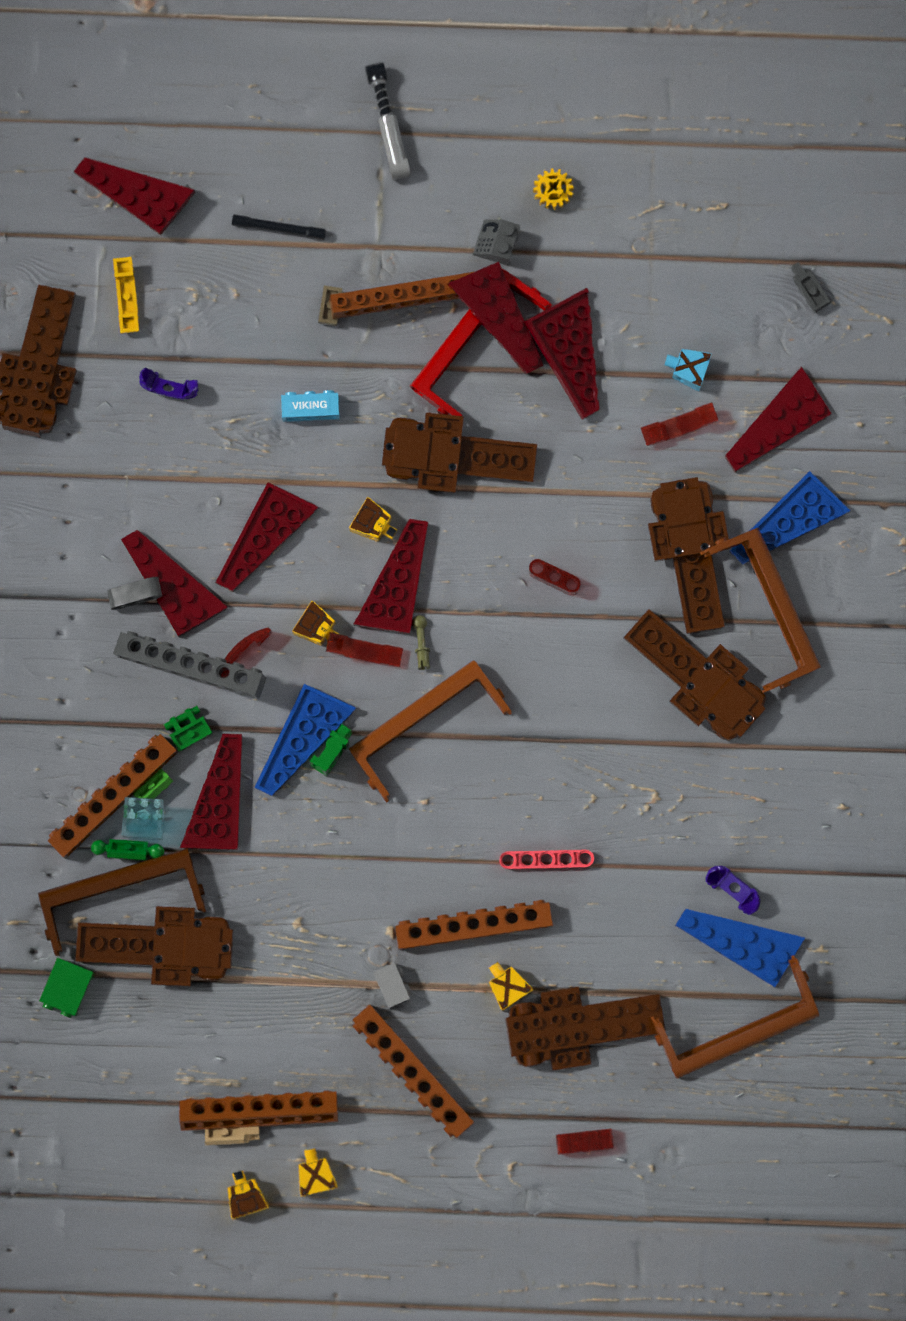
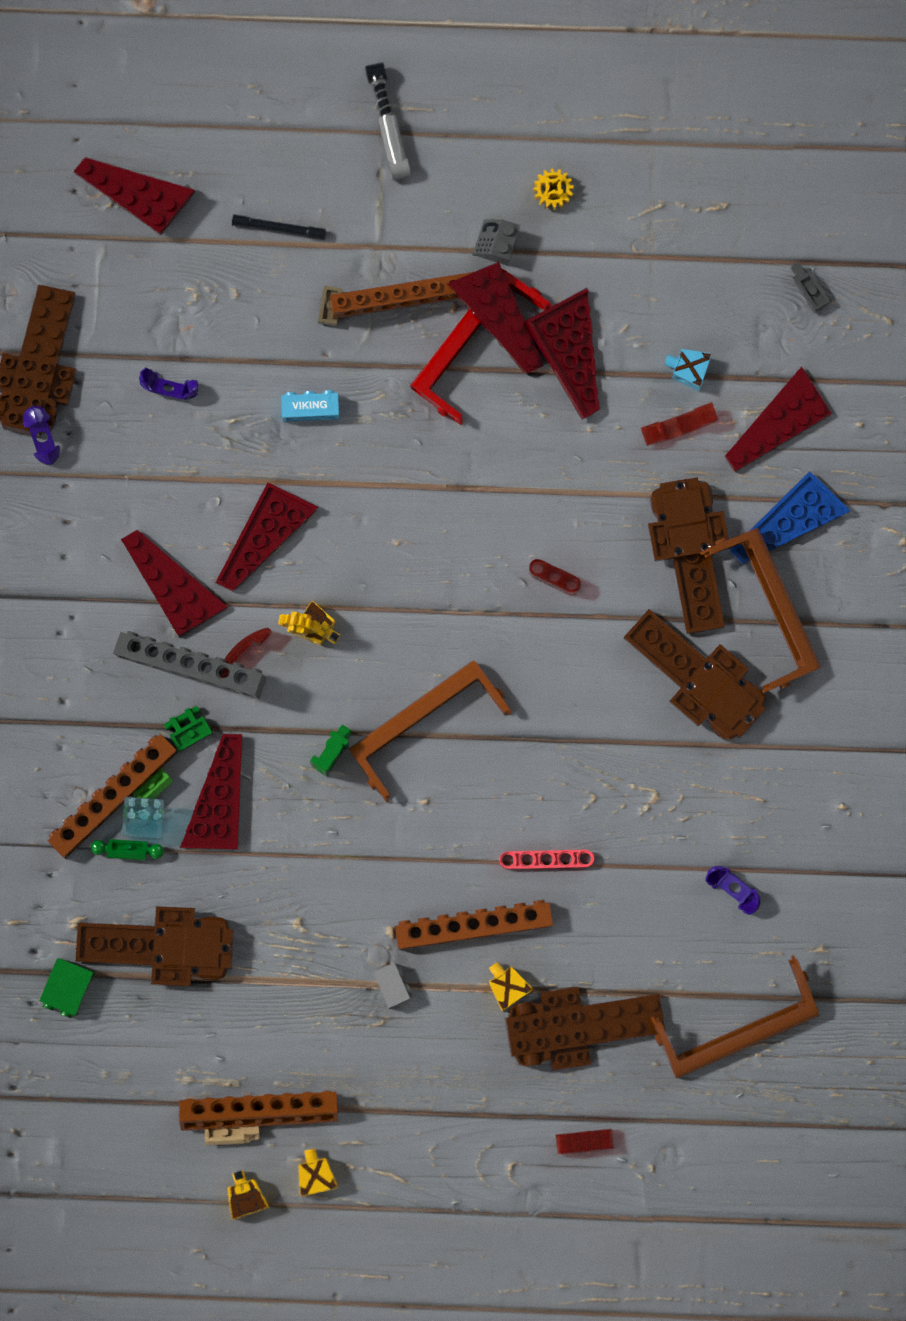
(36, 420): none -> dark purple piece
(115, 880): reddish brown piece -> none
(126, 295): yellow slope -> none
(134, 593): dark grey beam -> none
(299, 623): none -> yellow gear
(303, 733): blue wing -> none
(364, 650): clear red slope -> none
(369, 1016): dark orange brick -> none
(372, 522): torso -> none
(395, 591): dark red wing -> none
(419, 623): olive pin -> none
(439, 452): reddish brown piece -> none
(752, 947): blue wing -> none

